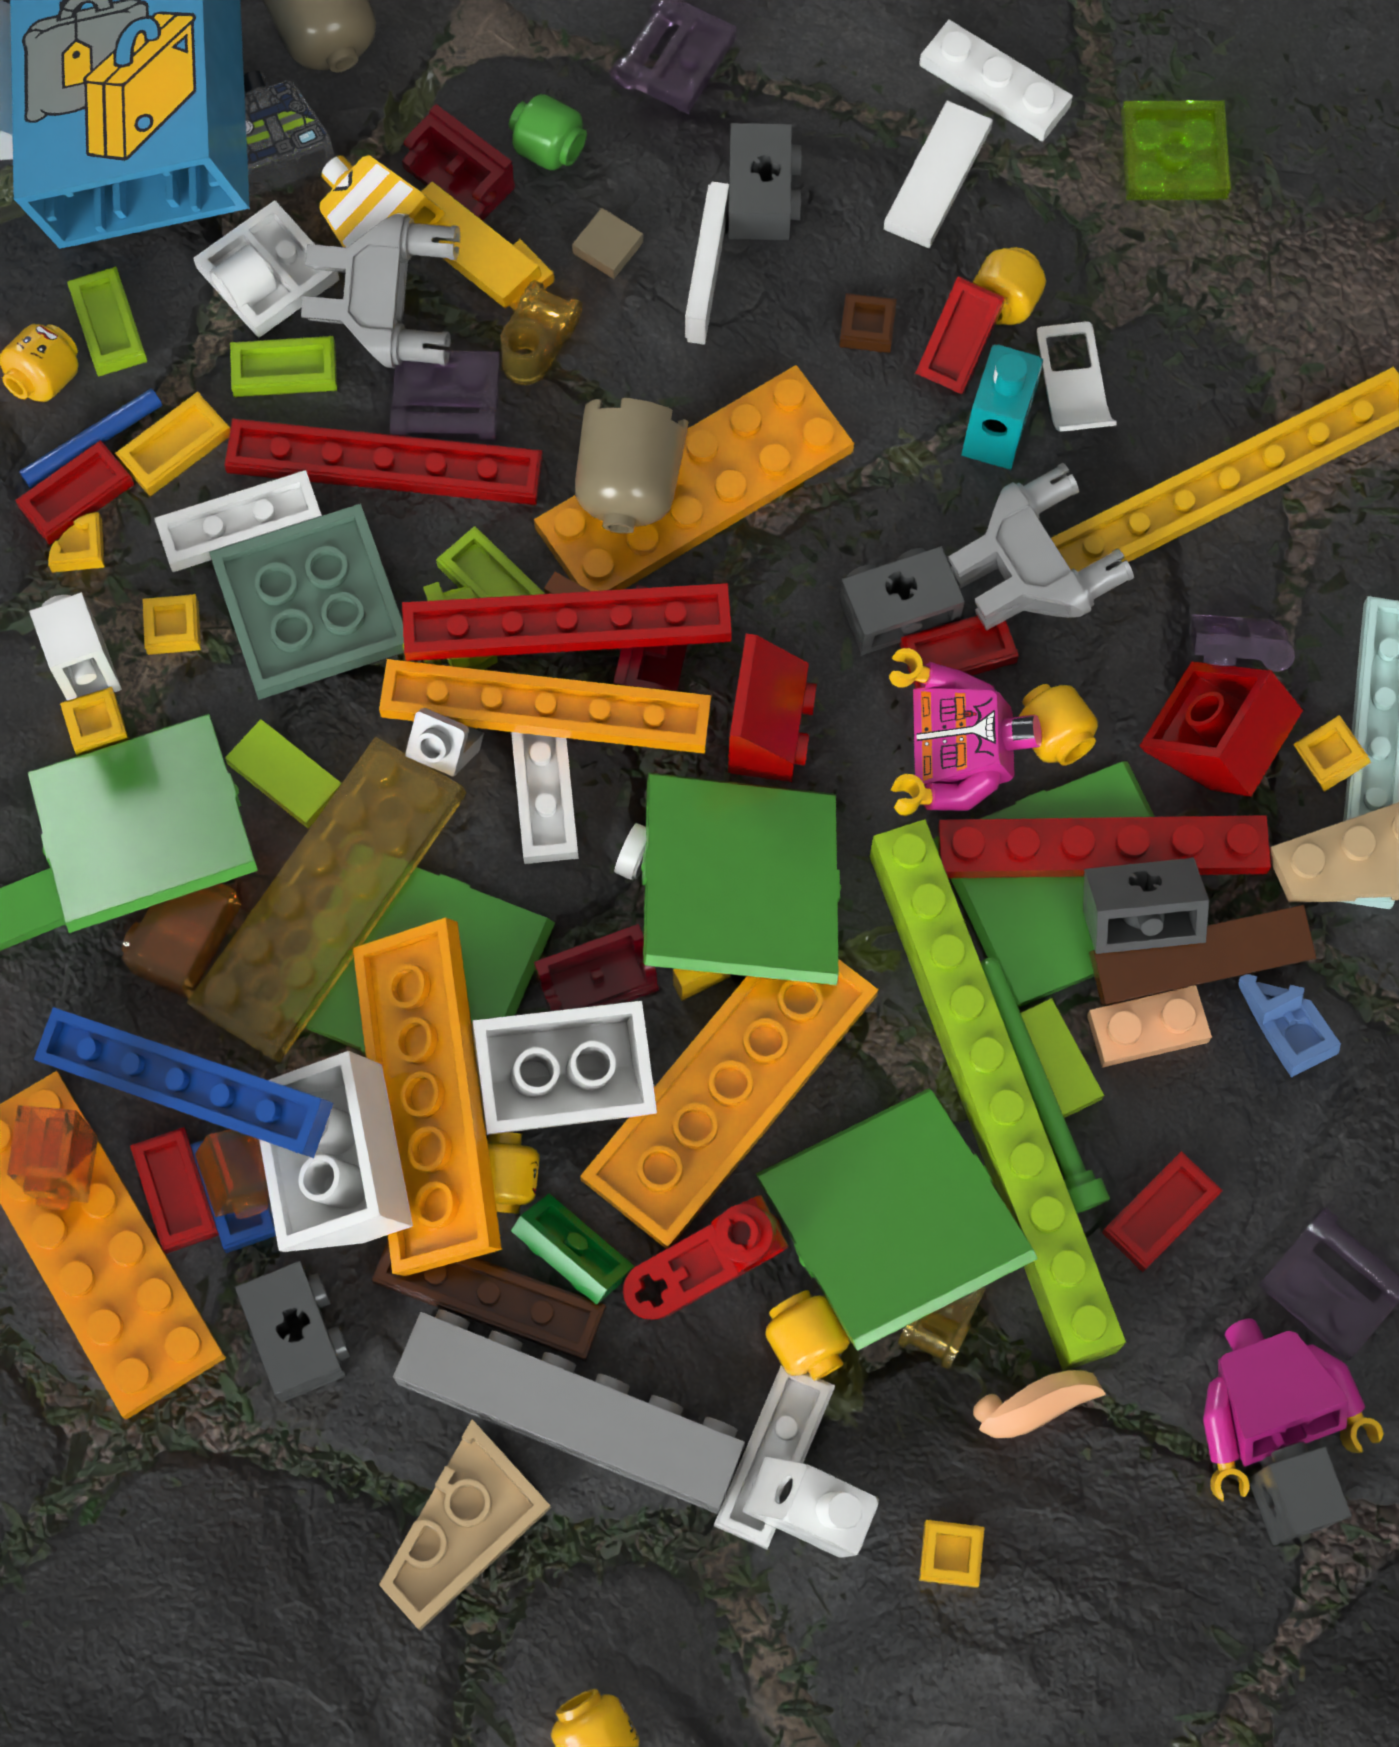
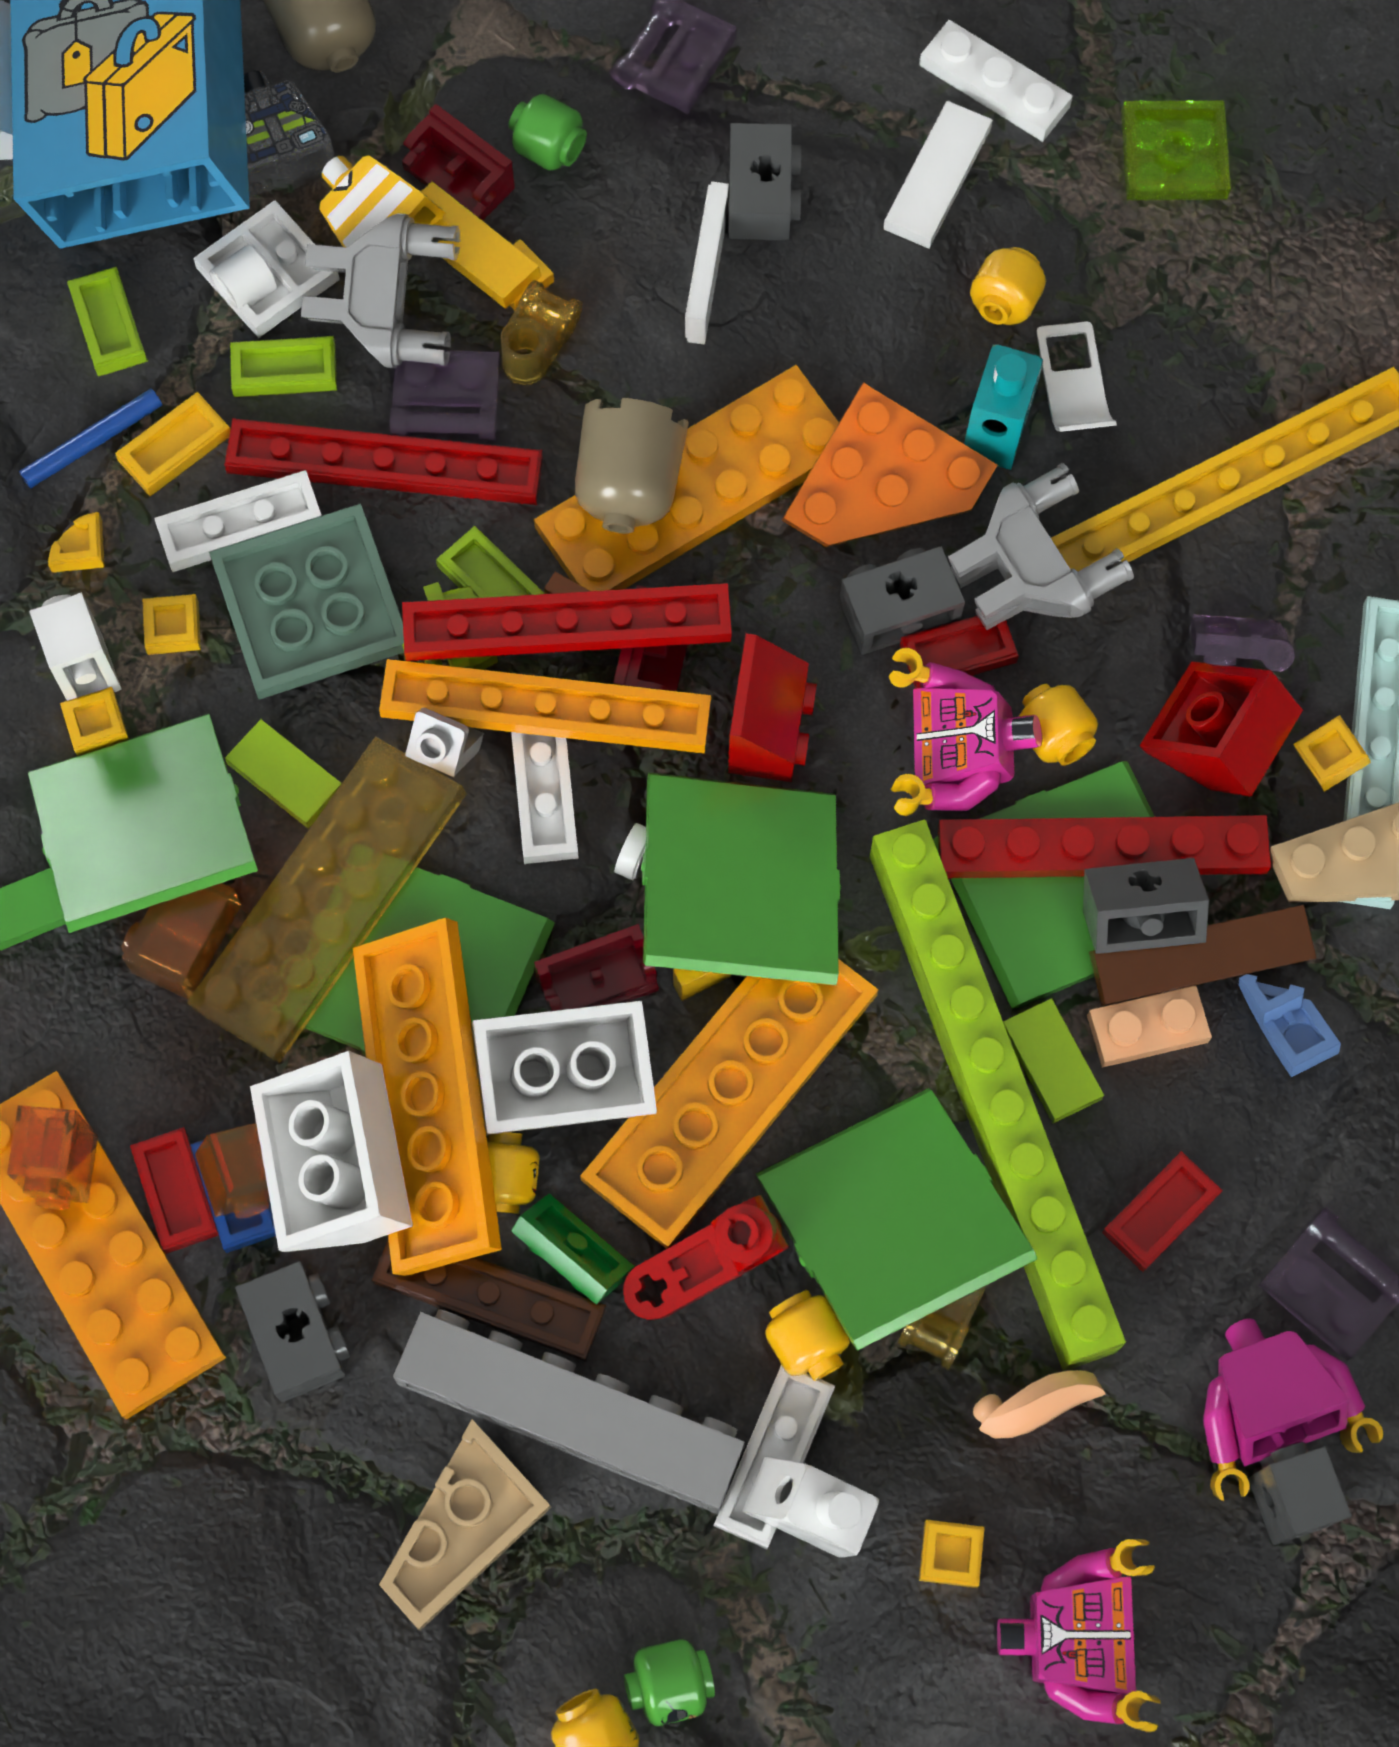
(39, 362): yellow head -> none
(74, 491): red tile -> none
(184, 1082): blue plate -> none
(607, 243): dark tan tile -> none
(670, 1682): none -> bright green head
(867, 323): reddish brown tile -> none
(885, 474): none -> orange plate
(961, 335): red tile -> none
(1082, 1185): bright green piece -> none
(1085, 1637): none -> dark pink torso

